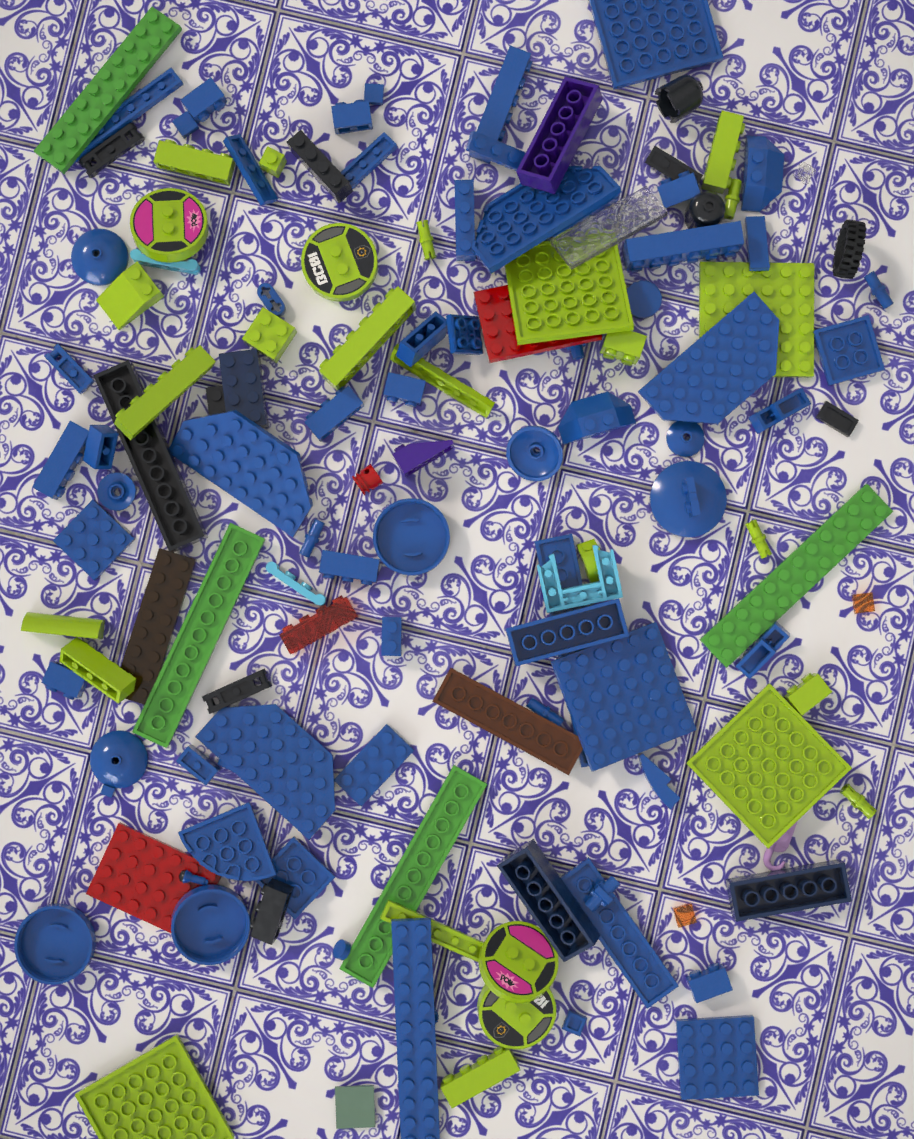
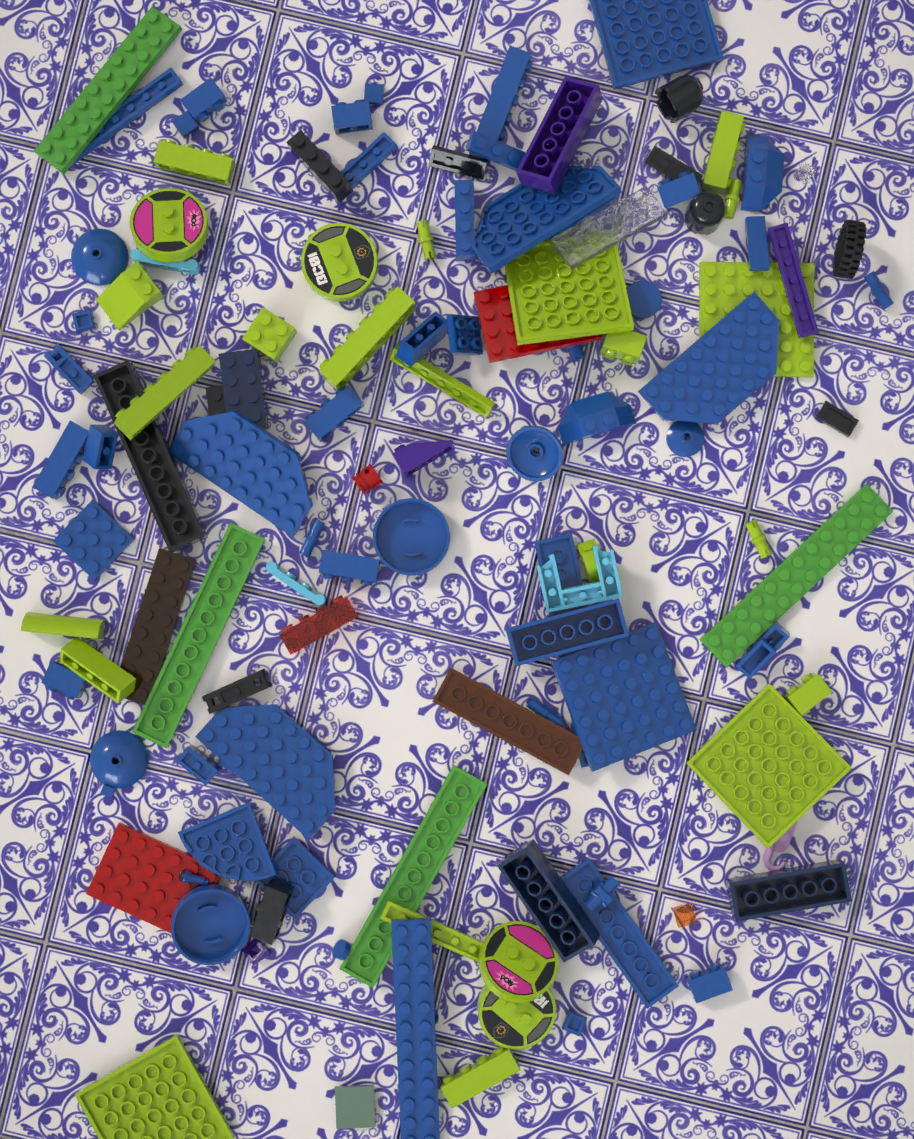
(55, 944): blue piece -> none
(84, 321): none -> blue tile
(110, 484): blue dish -> none
(111, 149): black plate -> none
(250, 169): blue plate -> none
(256, 951): none -> dark purple slope
(272, 162): lime brick -> none
(275, 297): blue beam -> none
(373, 765): blue plate -> none
(391, 636): blue brick -> none
(404, 389): blue brick -> none
(458, 162): none -> black plate
(658, 781): blue slope -> none
(683, 246): blue brick -> none
(688, 499): blue bracket -> none
(717, 1057): blue plate -> none
(779, 410): blue slope -> none
(793, 280): none -> dark purple plate
(848, 350): blue plate -> none
(858, 801): lime pin -> none
(863, 603): clear orange tile -> none

